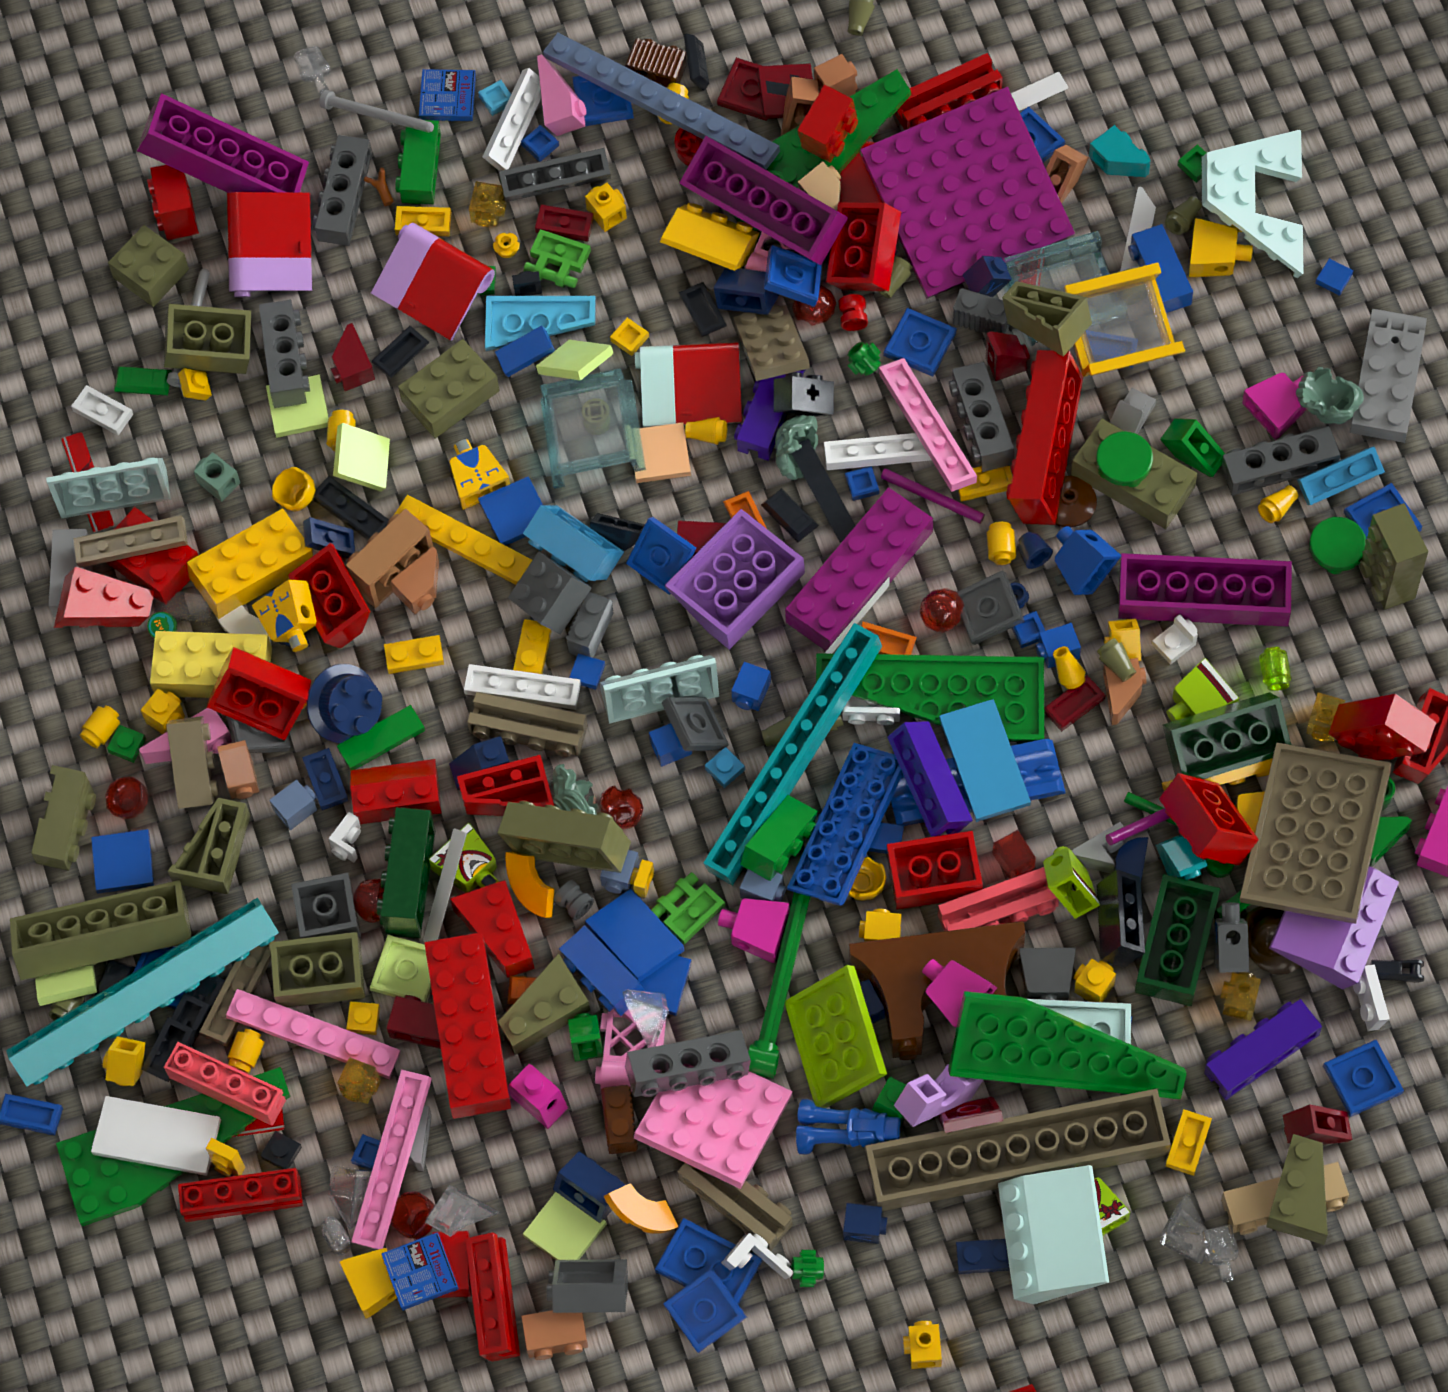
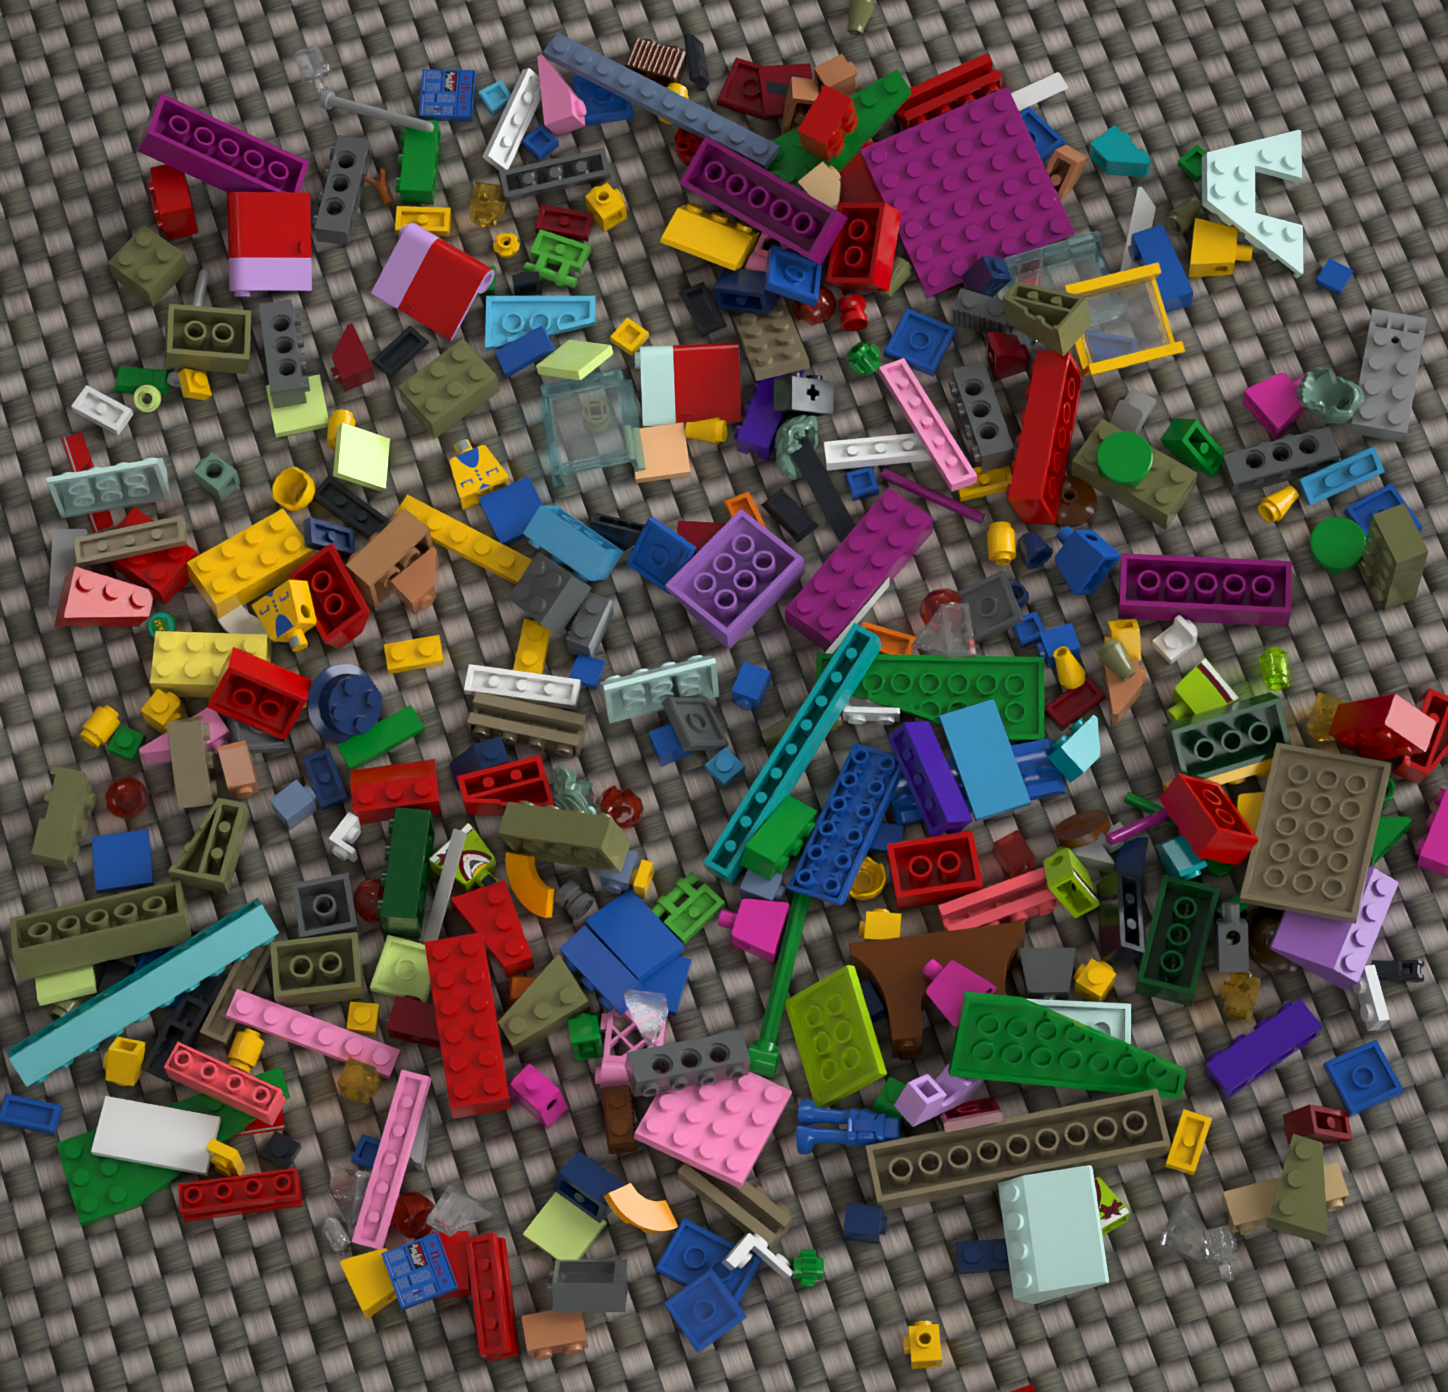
(140, 401): none -> yellowish green plate
(949, 632): none -> clear slope
(1079, 750): none -> slope
(1082, 828): none -> reddish brown tile

